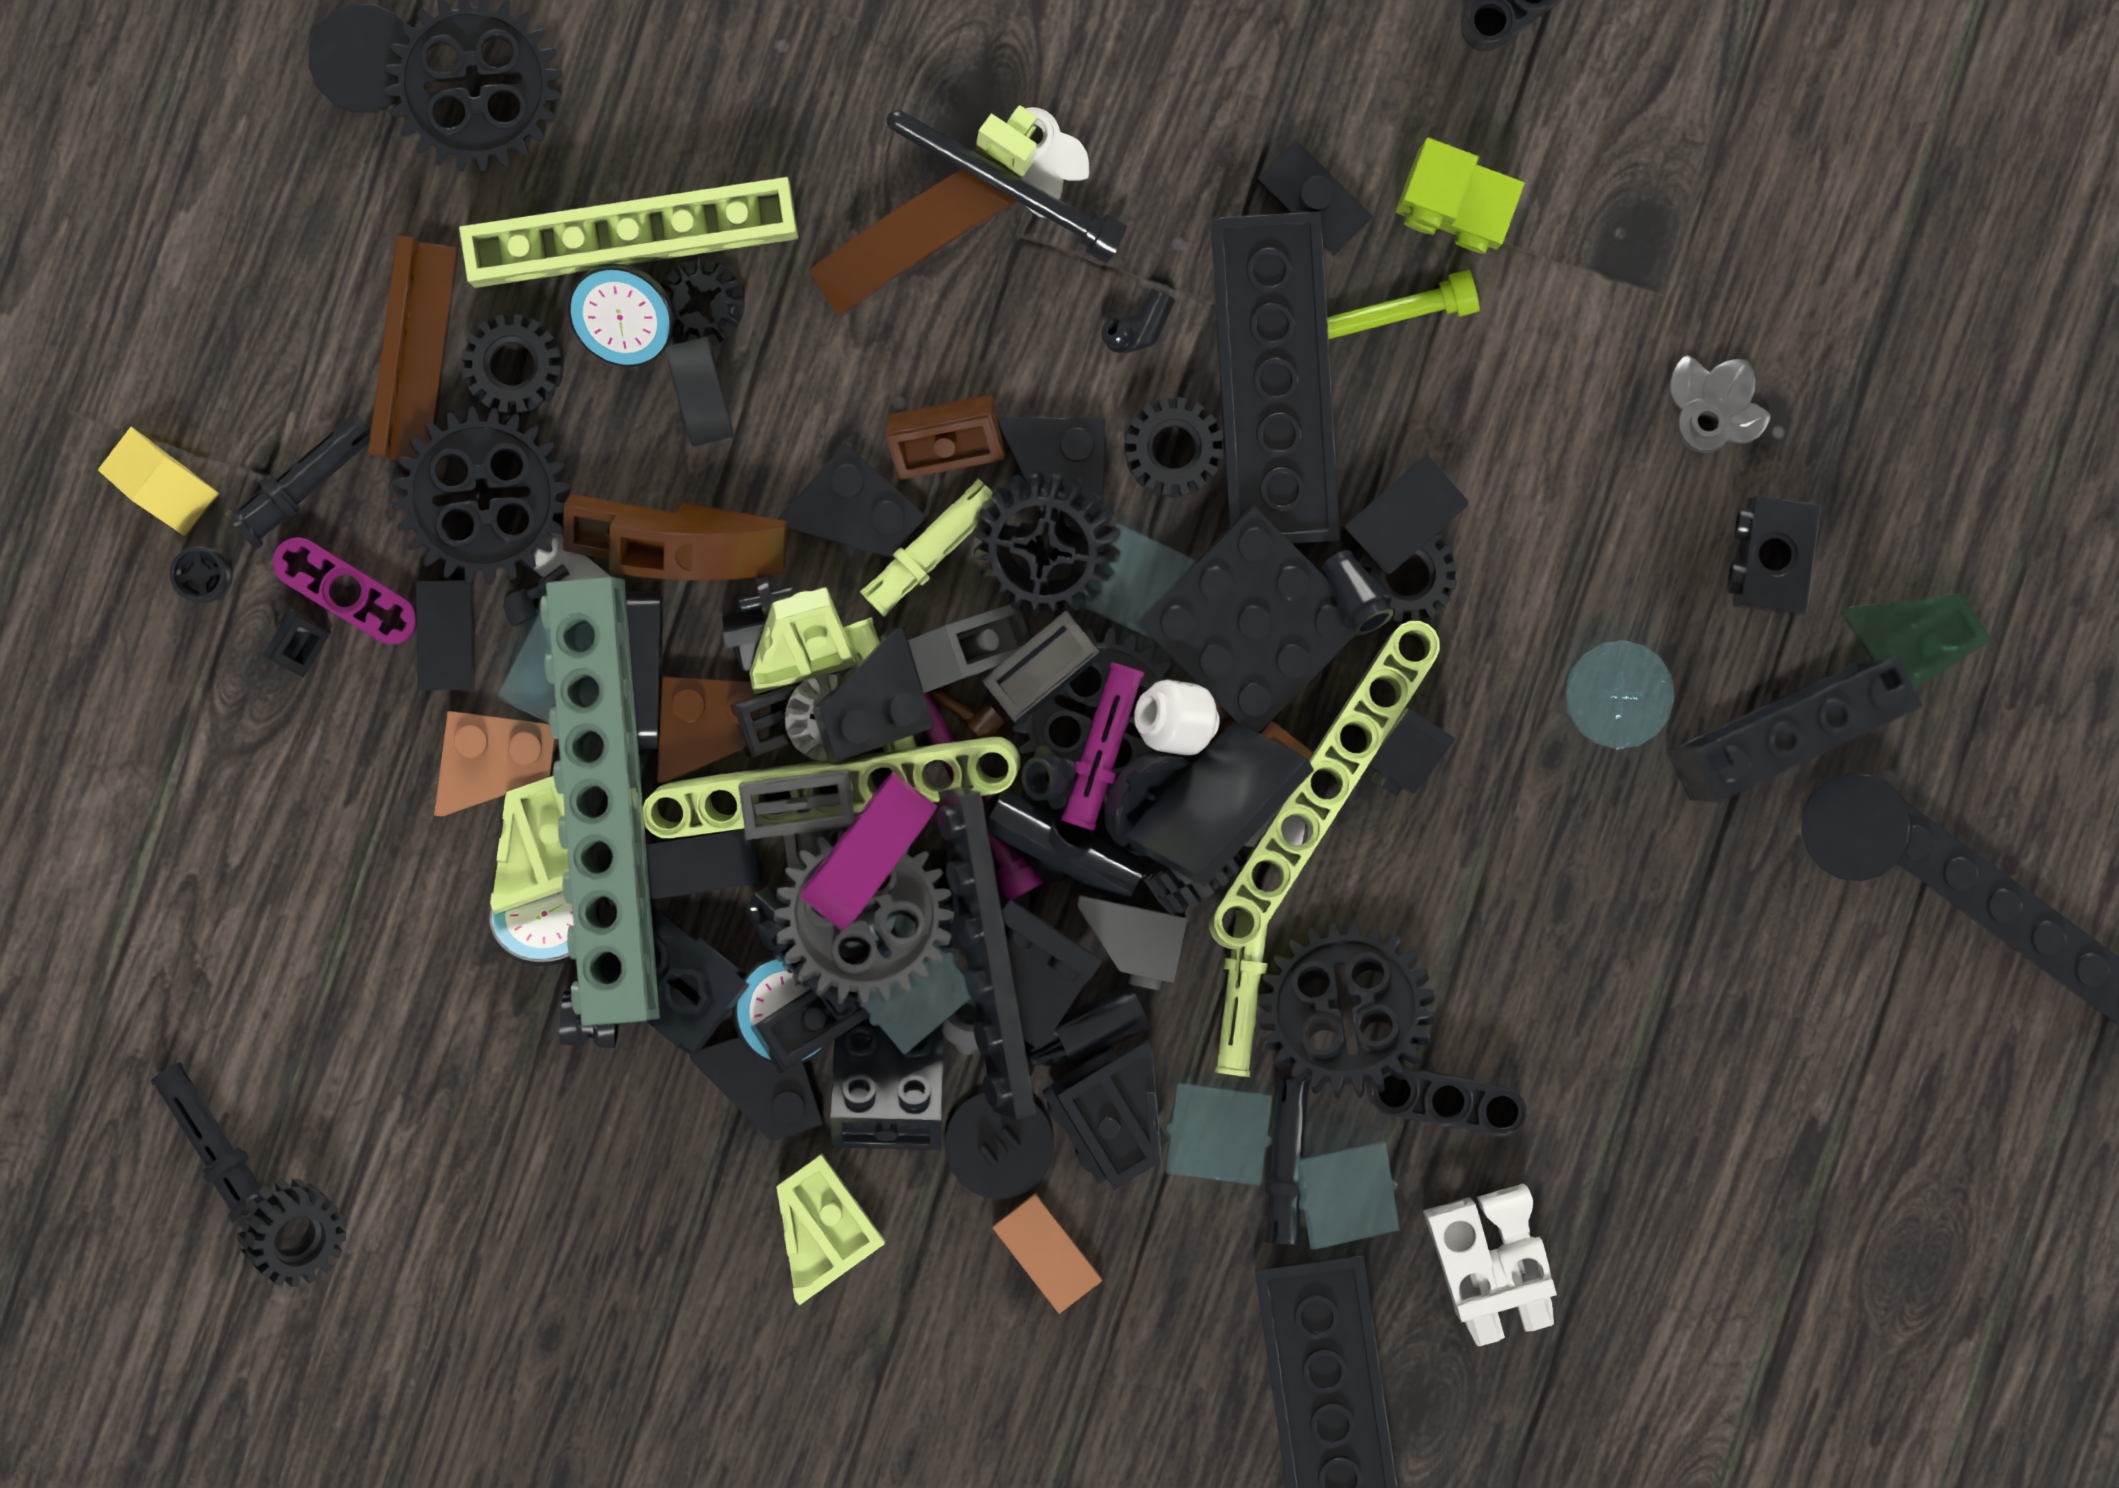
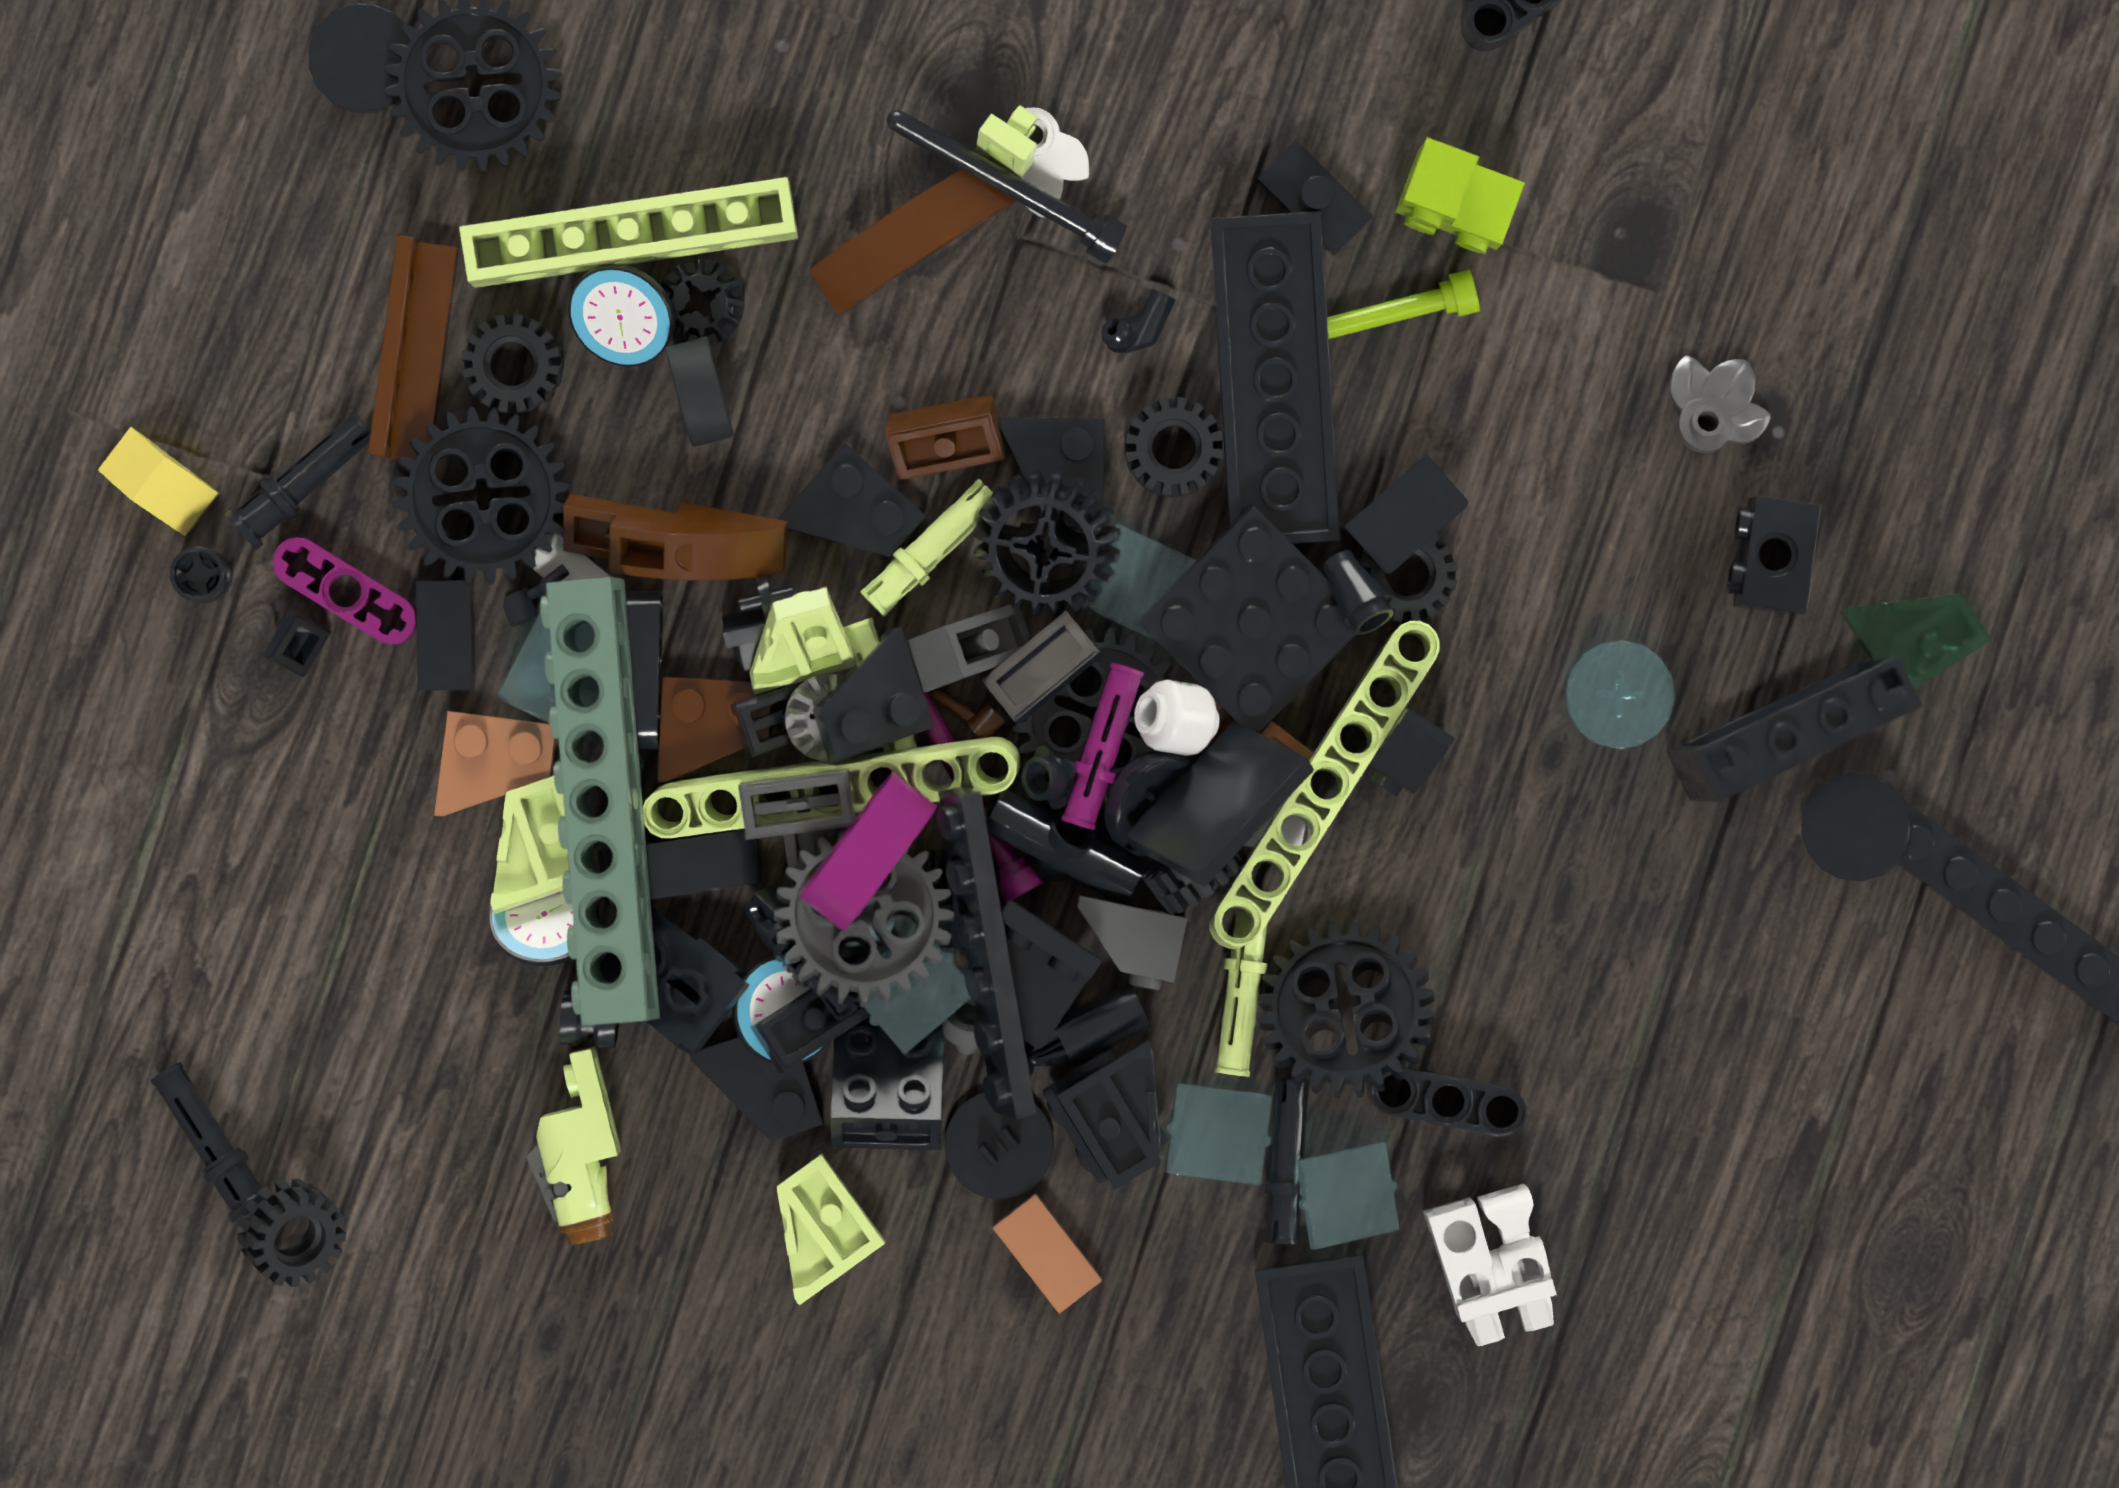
(570, 1152): none -> yellowish green plate

